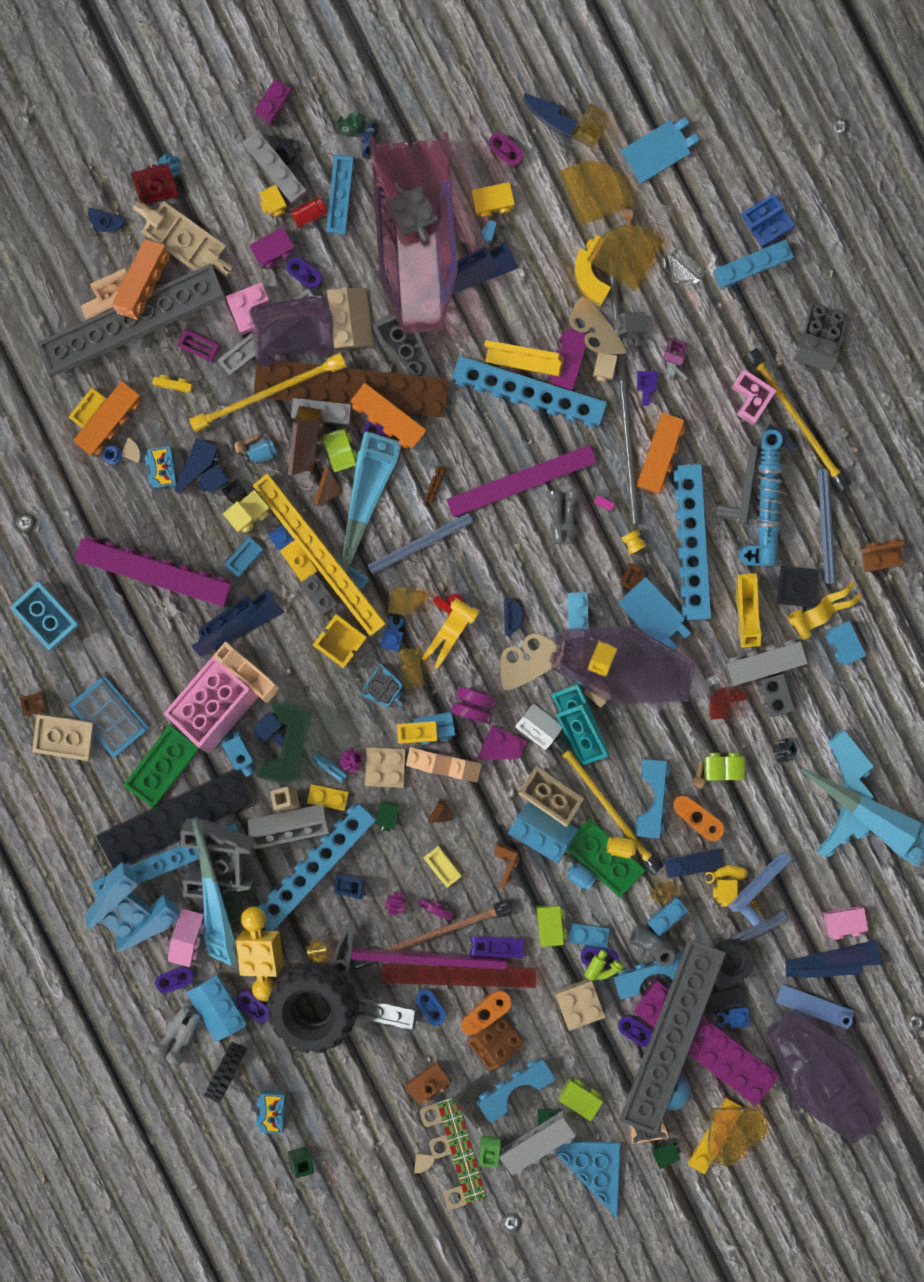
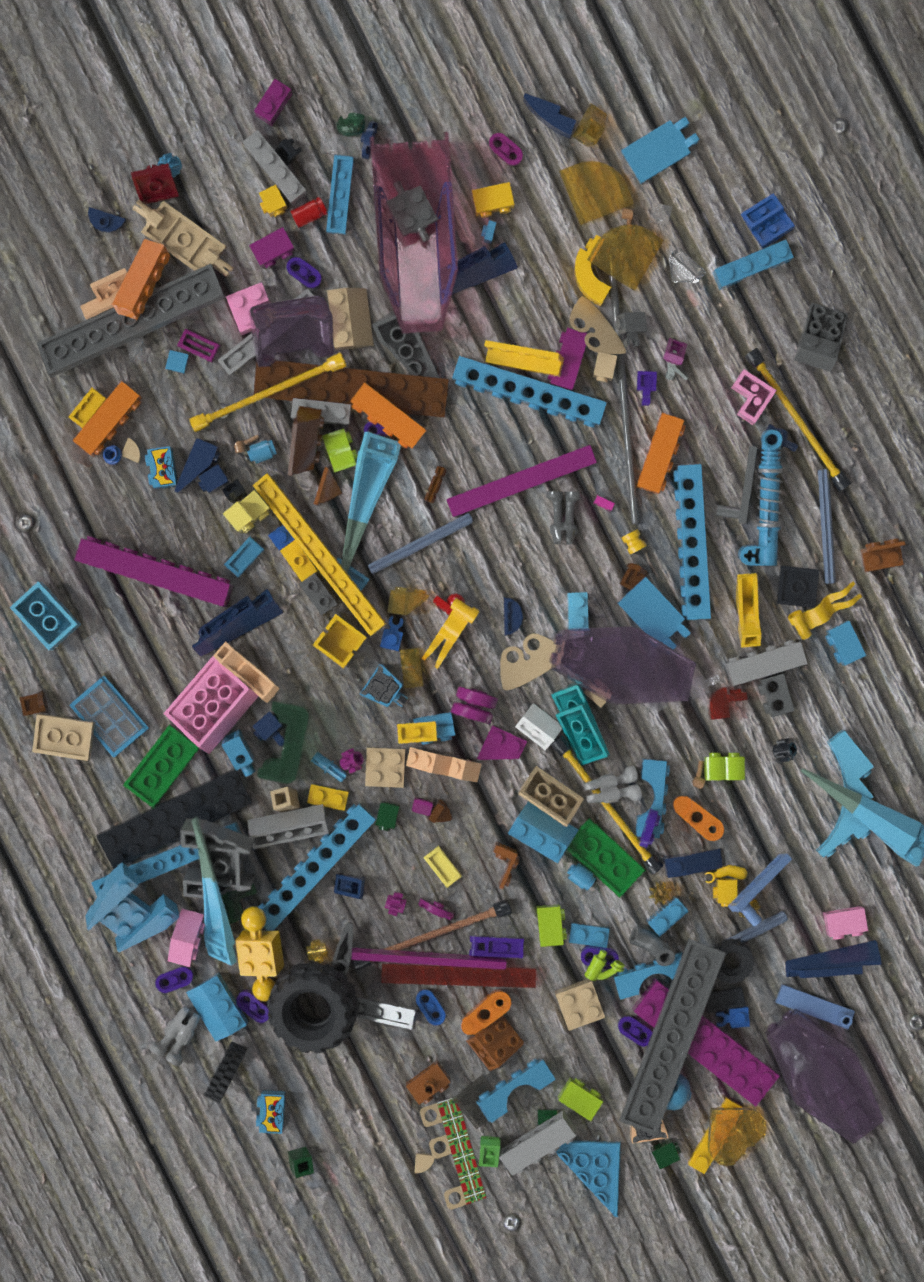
(177, 361): none -> dark azure tile
(180, 385): yellow plate -> none
(422, 806): none -> magenta slope
(602, 658): yellow brick -> none
(608, 788): none -> light grey piece
(621, 847): yellow brick -> none
(651, 821): none -> dark purple plate

